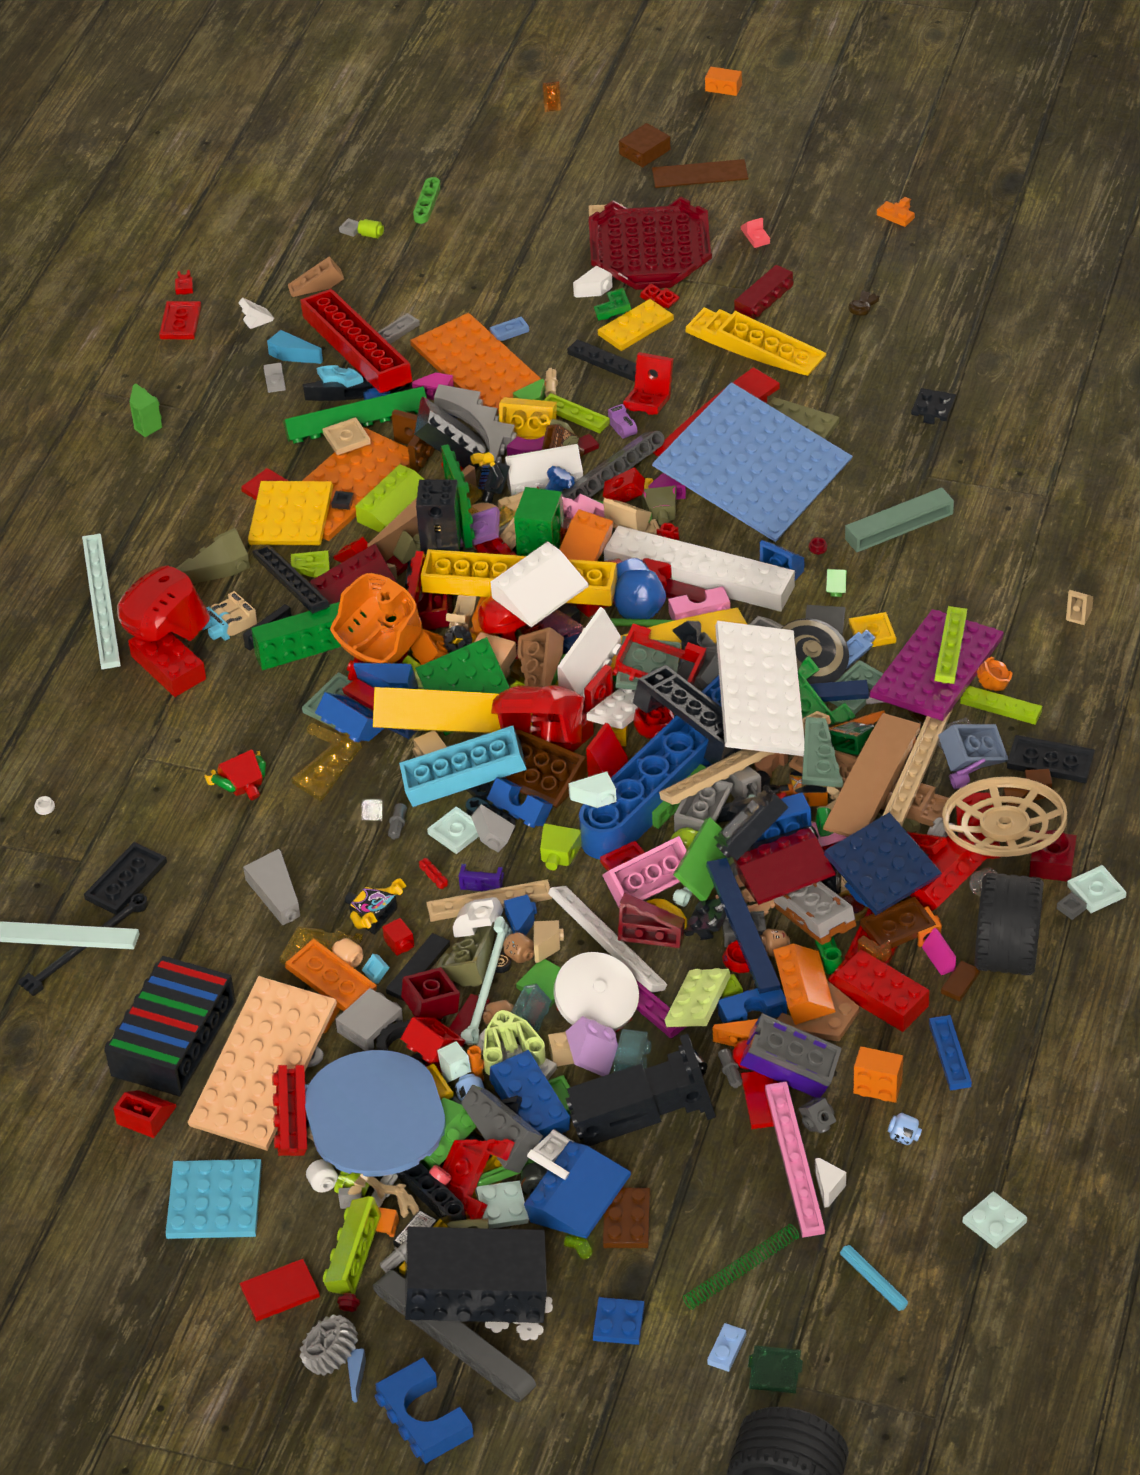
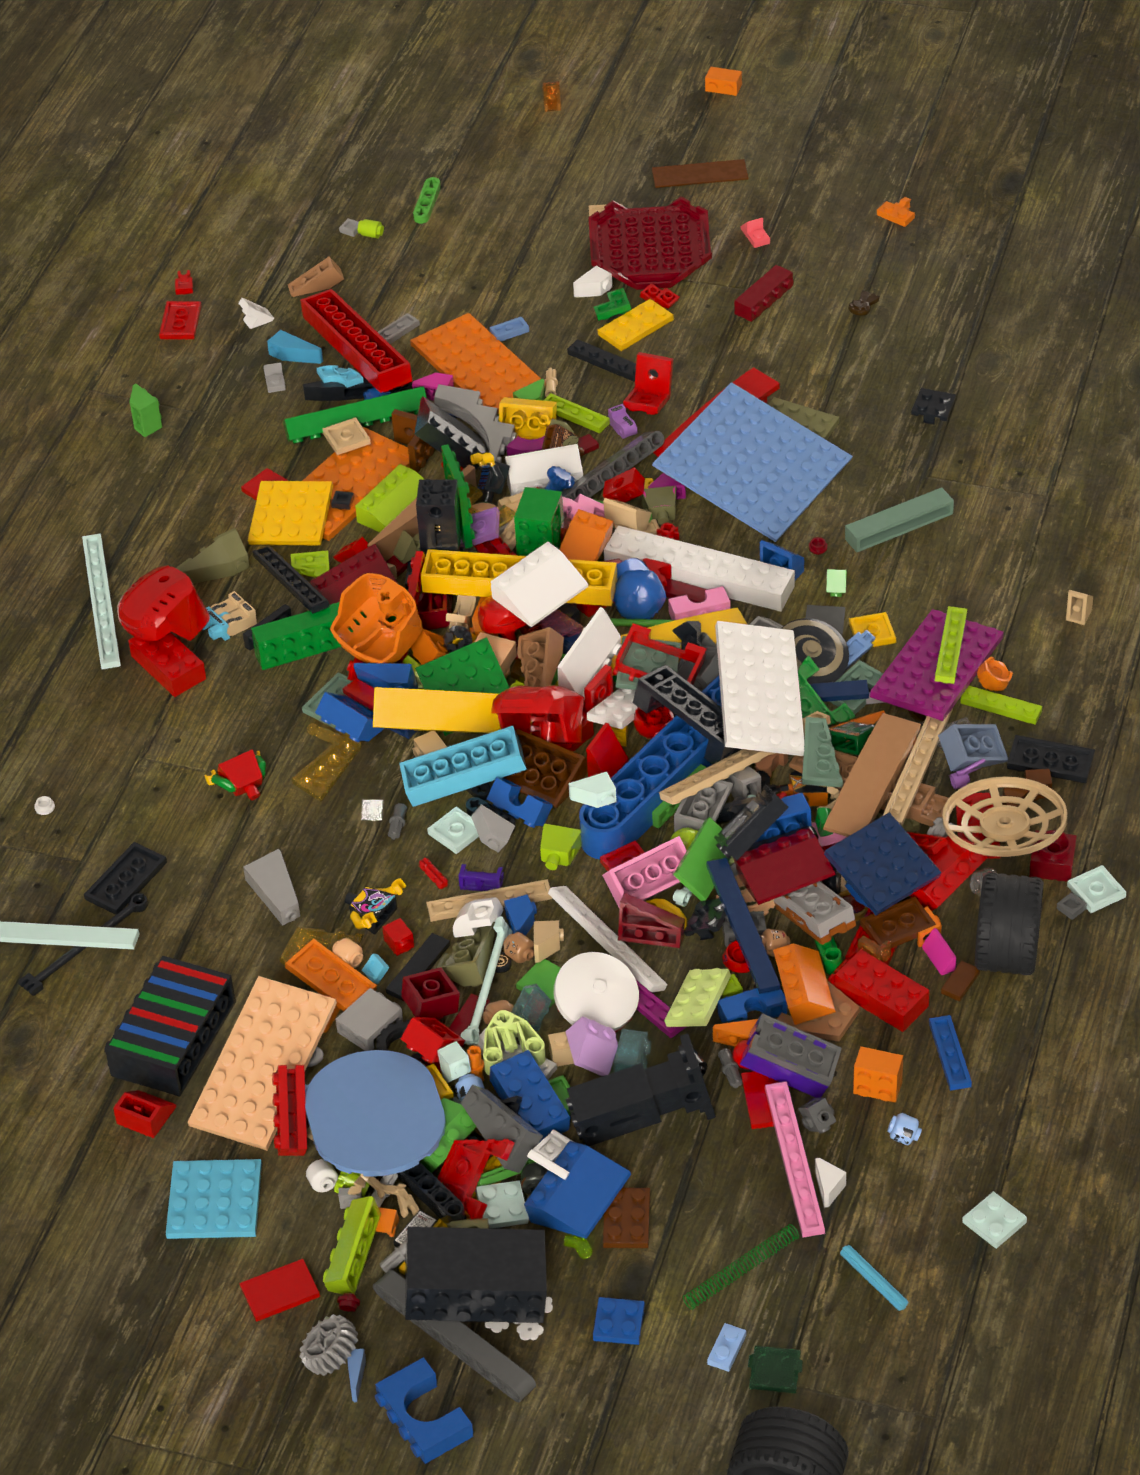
(440, 1174): coral tile -> none
(644, 145): reddish brown brick -> none
(754, 340): yellow slope -> none

